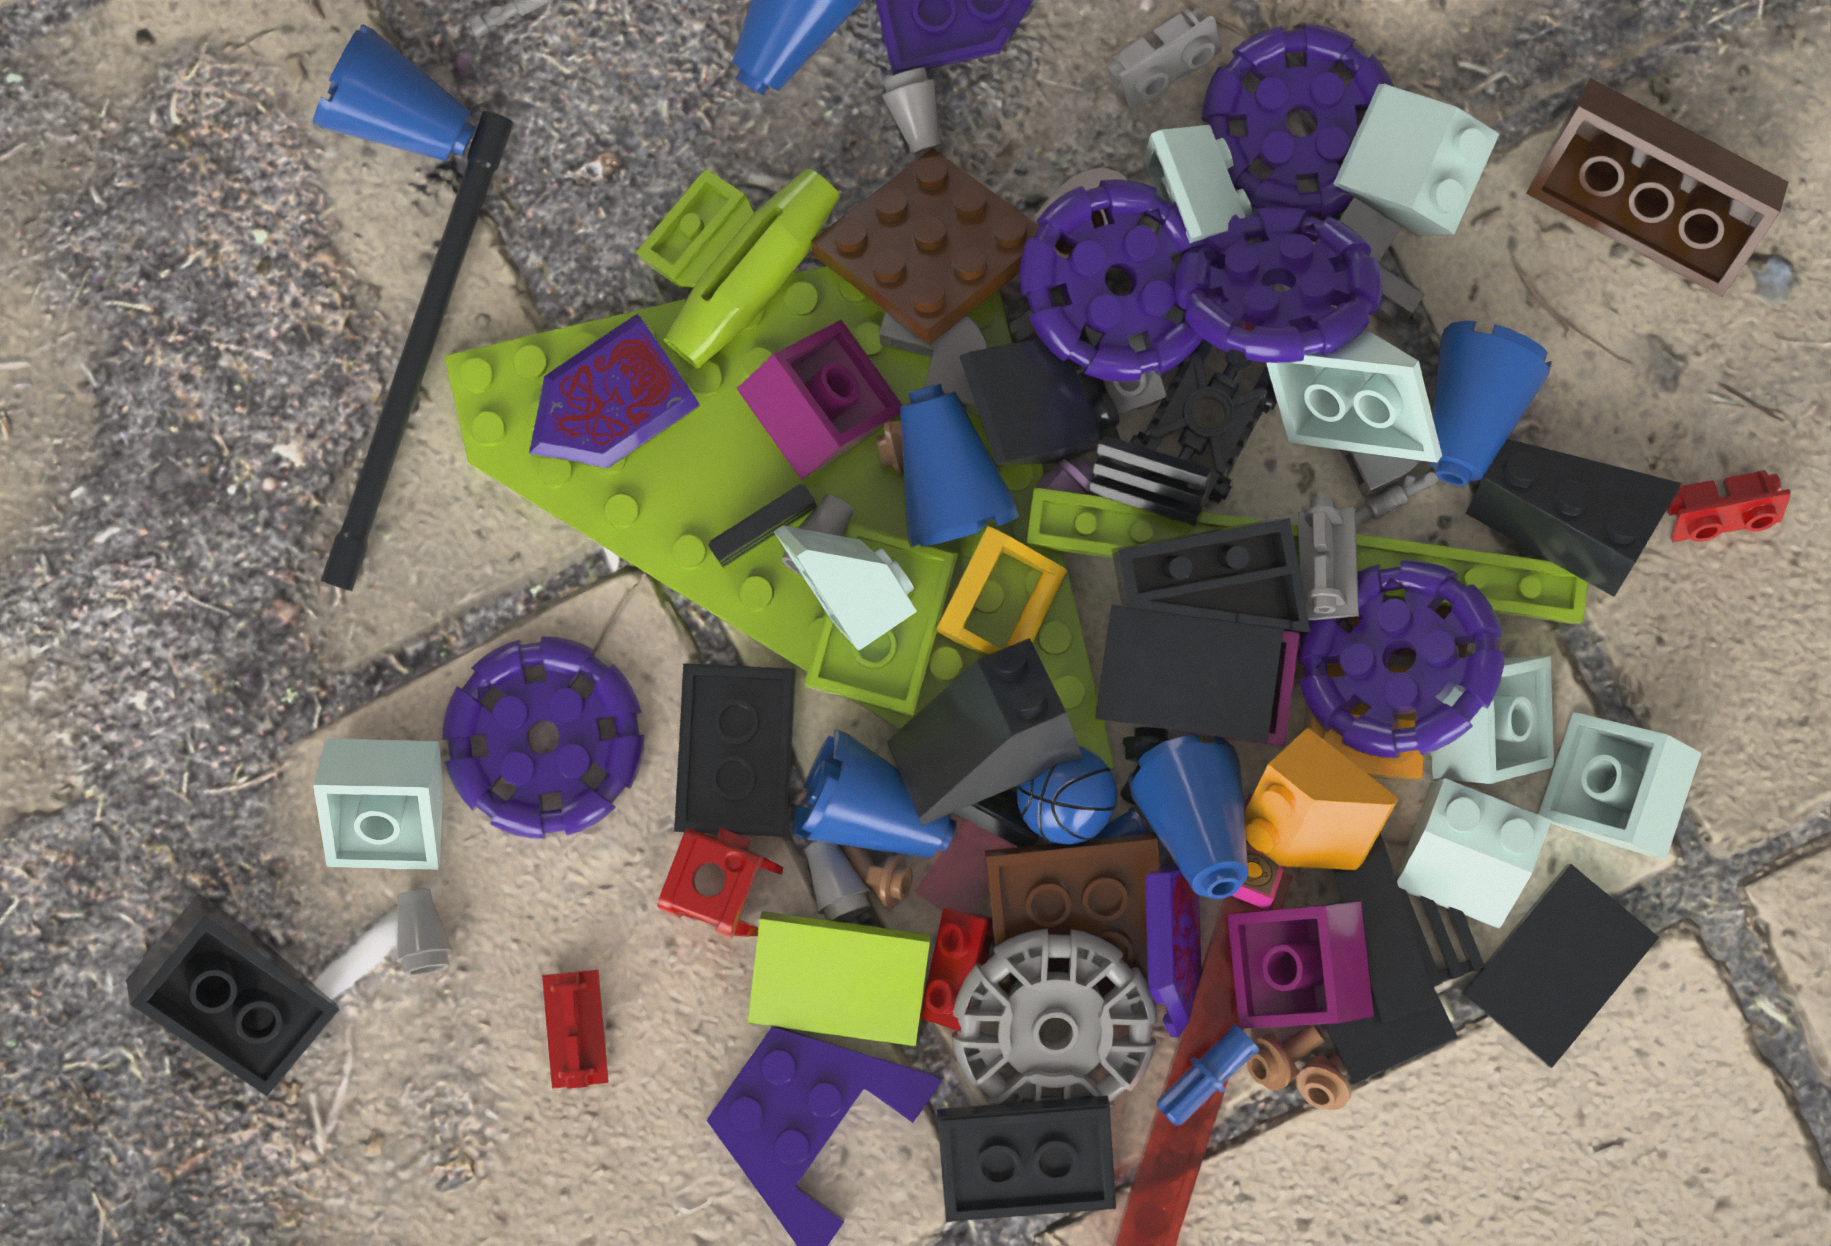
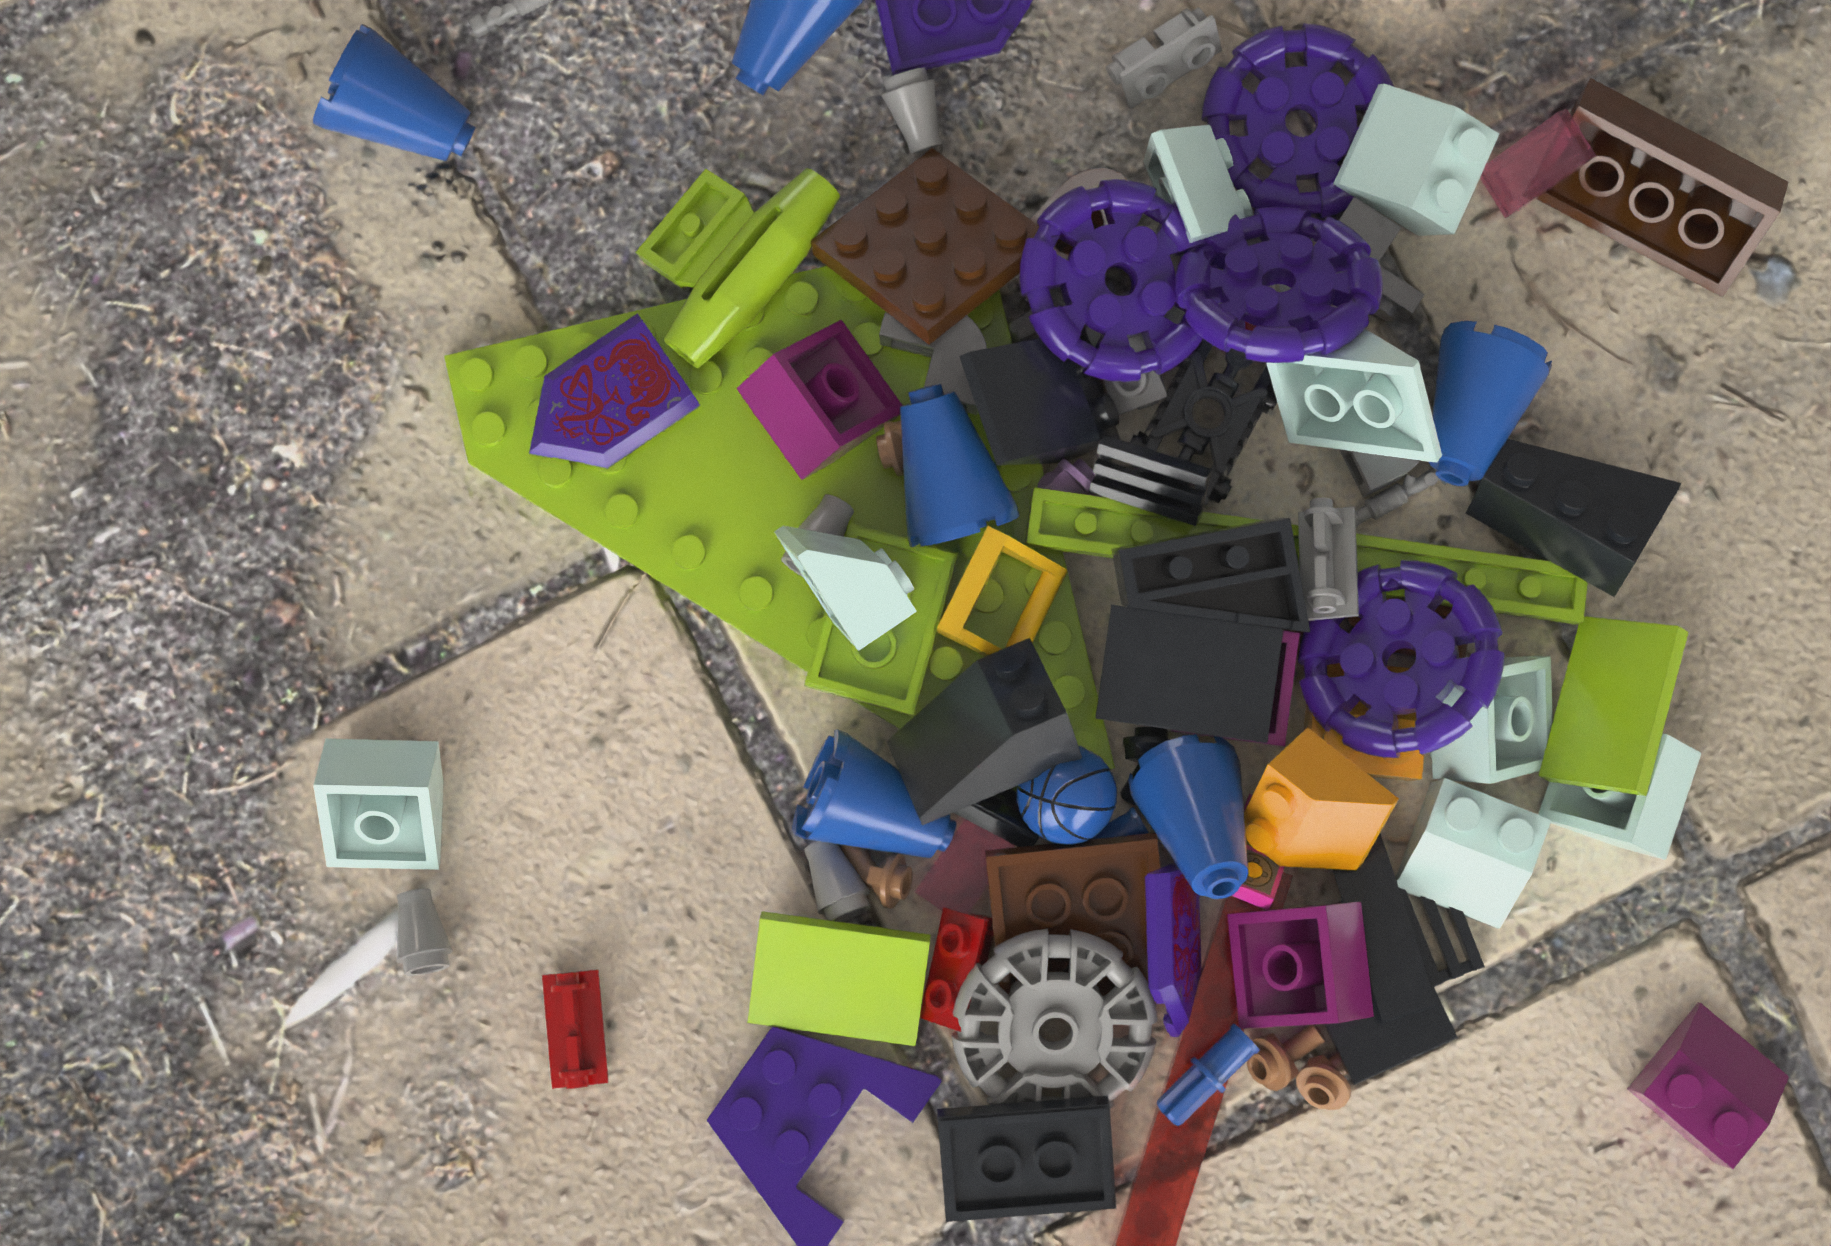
(229, 995): black slope -> none
(352, 539): black piece -> none
(510, 728): dark purple plate -> none
(732, 854): red piece -> none
(735, 749): black tile -> none
(762, 524): black tile -> none
(1536, 163): none -> clear pink tile
(1559, 965): black tile -> none
(1613, 705): none -> lime tile
(1711, 1087): none -> magenta slope
(1751, 503): red hinge -> none

